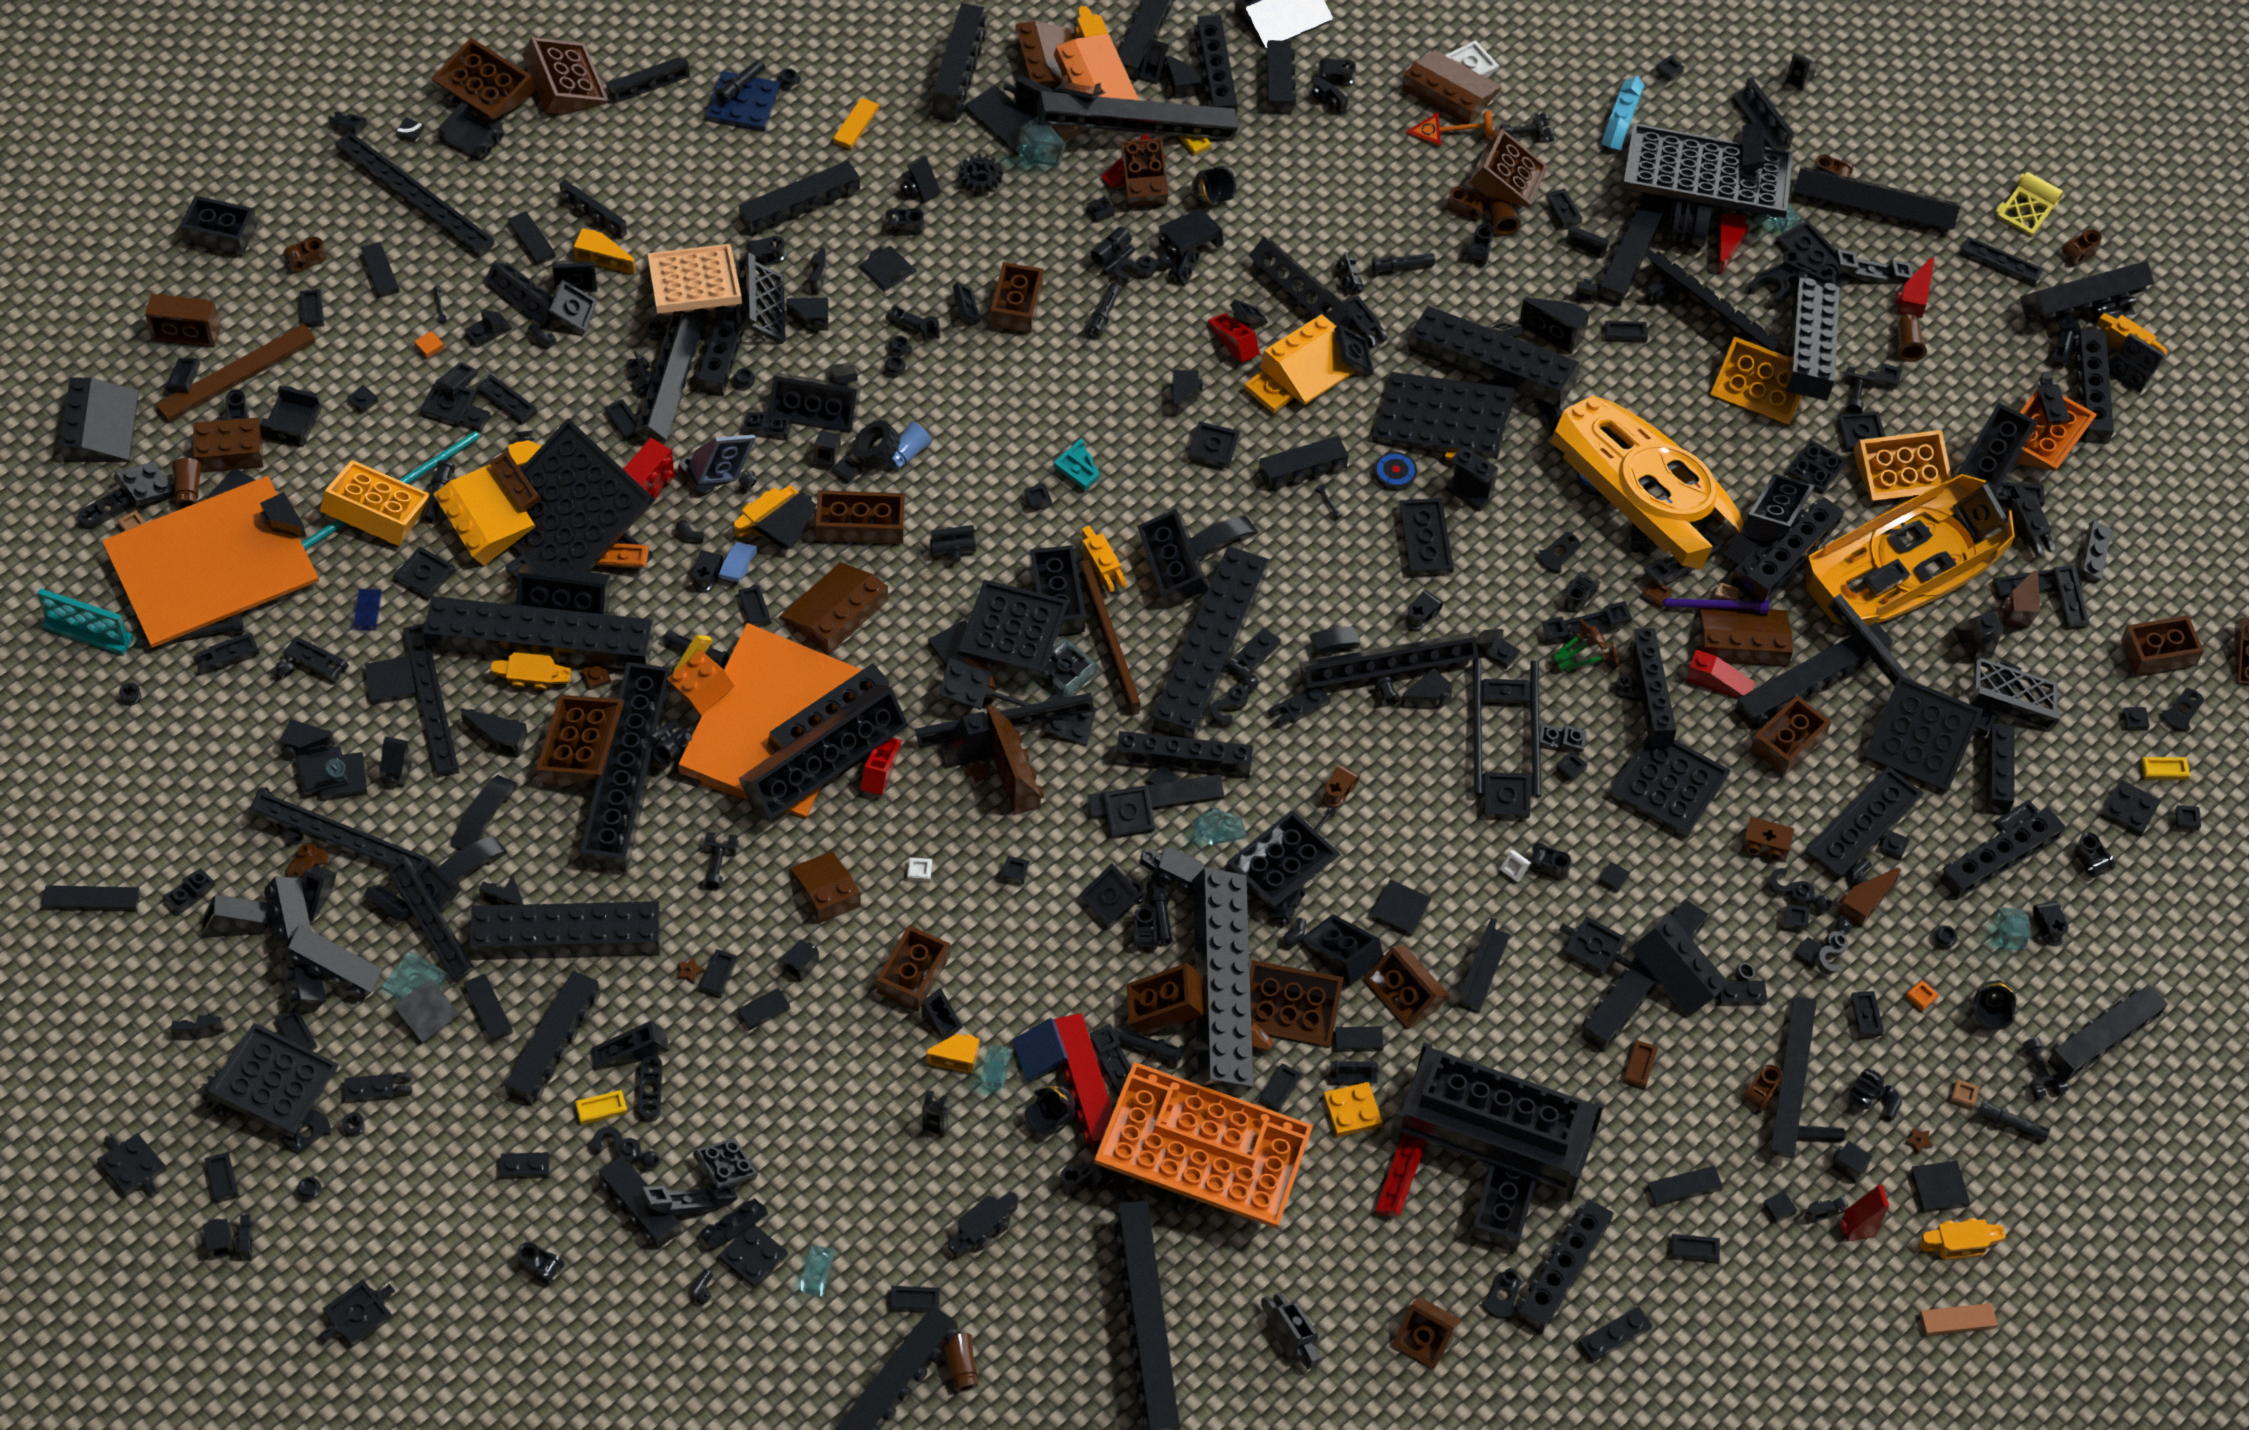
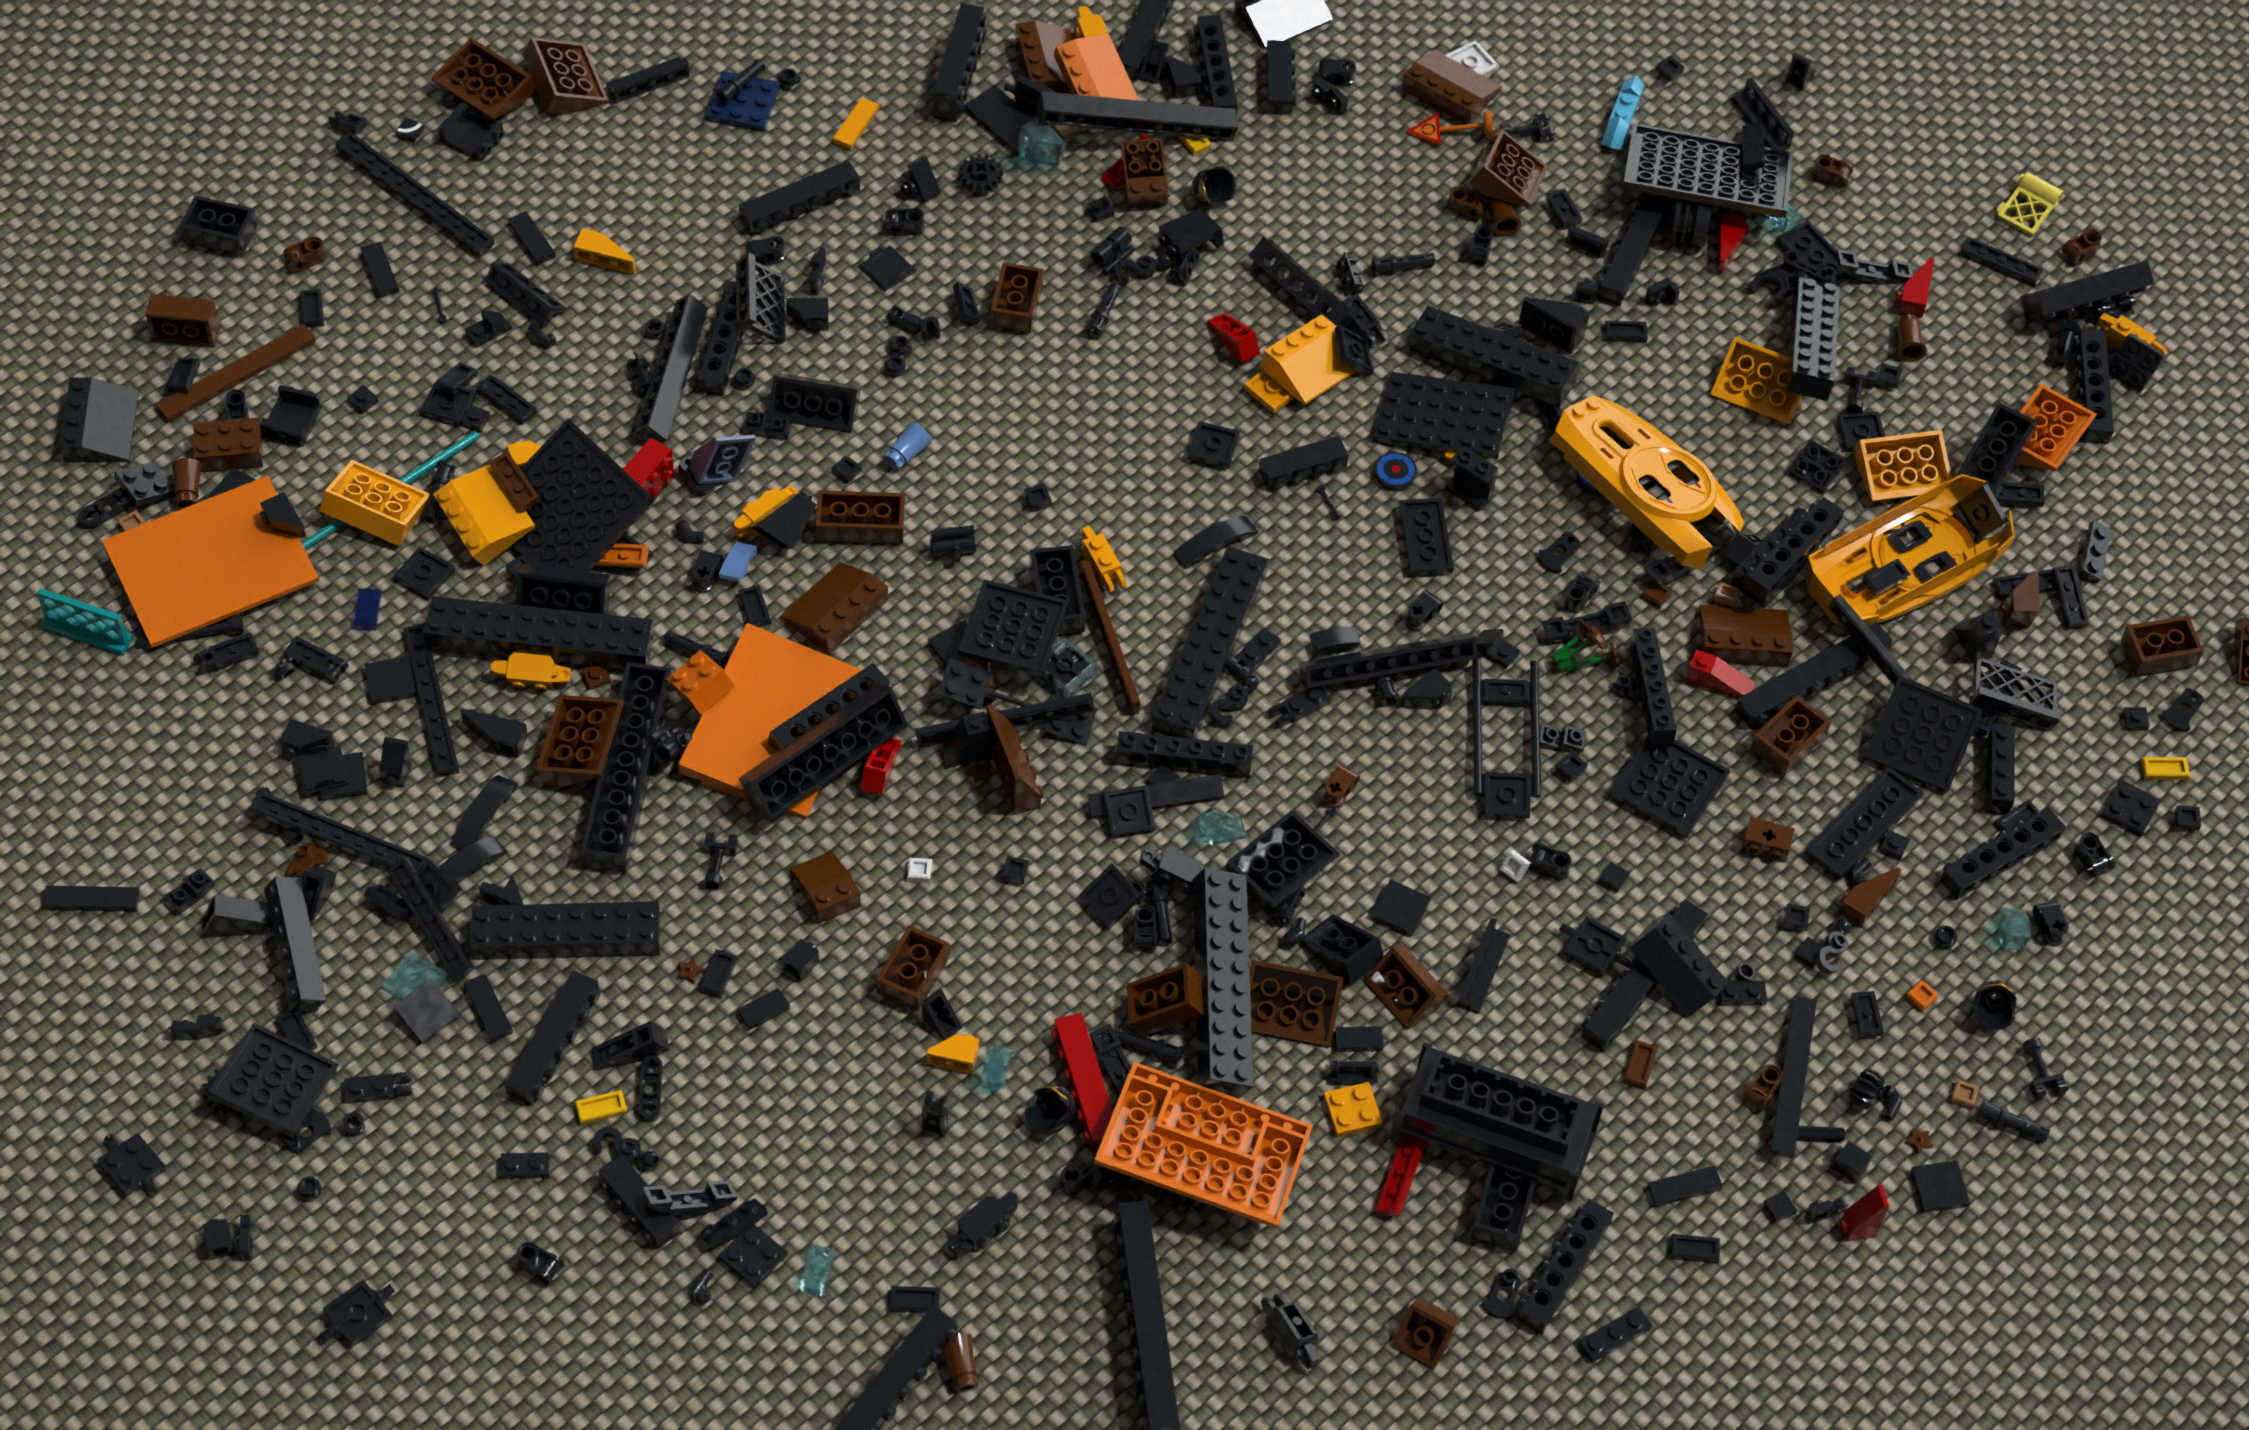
(130, 687): black bush -> none
(222, 1177): black tile -> none
(331, 962): black brick -> none
(338, 764): clear light blue hinge -> none
(429, 344): orange tile -> none
(524, 436): black bush -> none
(571, 307): black tile -> none
(577, 273): black slope -> none
(593, 209): black plate -> none
(622, 418): black tile -> none
(694, 279): light nougat plate -> none
(699, 642): yellow tile -> none
(725, 1164): black tile -> none
(747, 481): black plate -> none
(827, 448): black brick -> none
(843, 373): black tile -> none
(885, 449): black tyre -> none
(1040, 1049): dark blue tile -> none
(1078, 89): black piece -> none
(1078, 465): teal wing -> none
(1172, 557): black brick -> none
(1185, 389): black slope -> none
(1248, 314): black slope -> none
(1260, 1038): dark orange slope -> none
(1280, 1087): black tile -> none
(1709, 298): black plate -> none
(1757, 605): dark purple piece -> none
(1777, 507): black slope -> none
(1801, 891): black piece -> none
(1877, 197): black brick -> none
(1958, 1319): nougat tile -> none
(1962, 1239): light orange hinge -> none
(2030, 521): black hinge -> none
(2051, 400): black hinge -> none
(2106, 1032): black brick -> none

